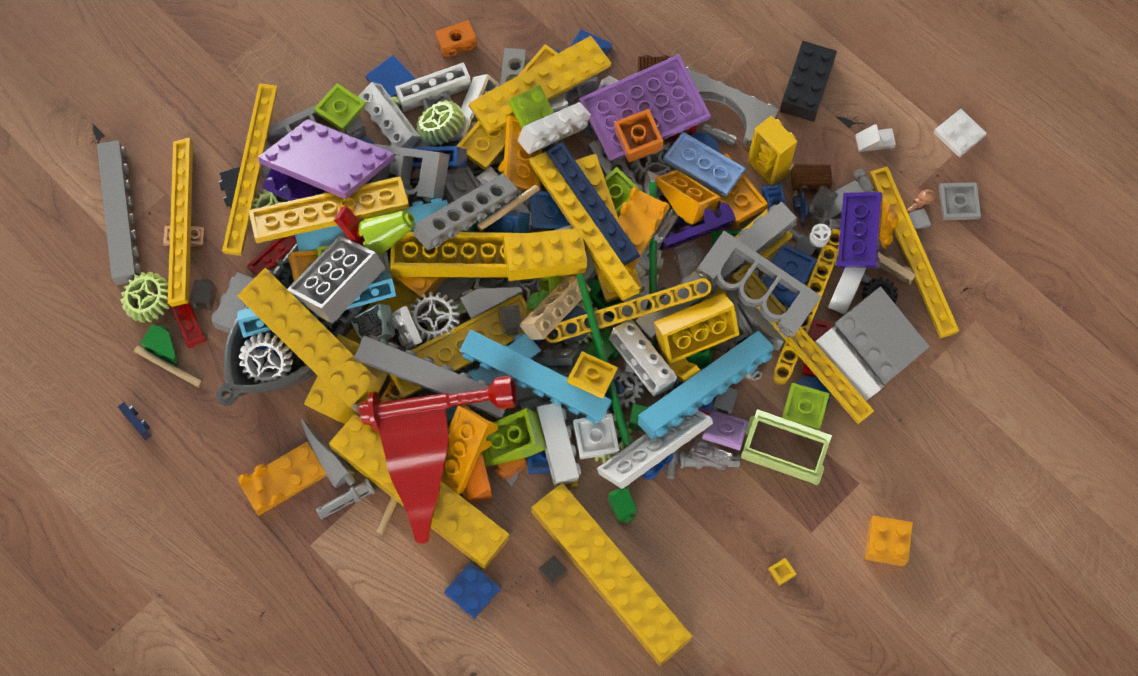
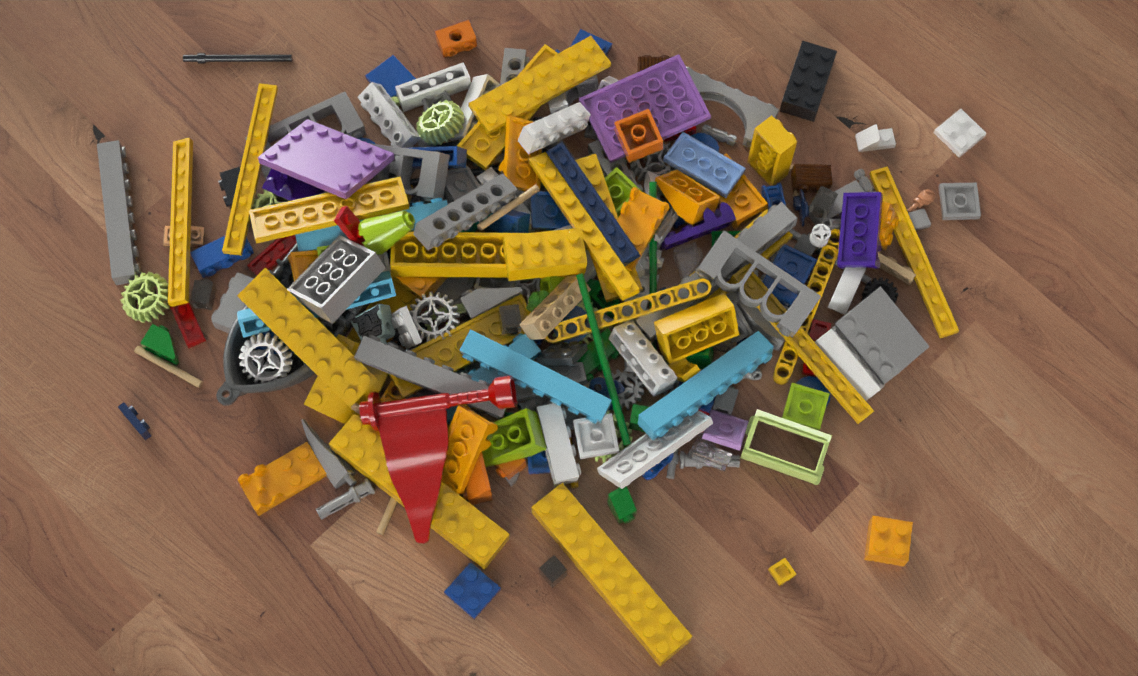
(202, 58): none -> black bar
(211, 258): none -> blue brick
(340, 107): lime plate -> none
(531, 106): lime plate -> none
(592, 375): yellow plate -> none

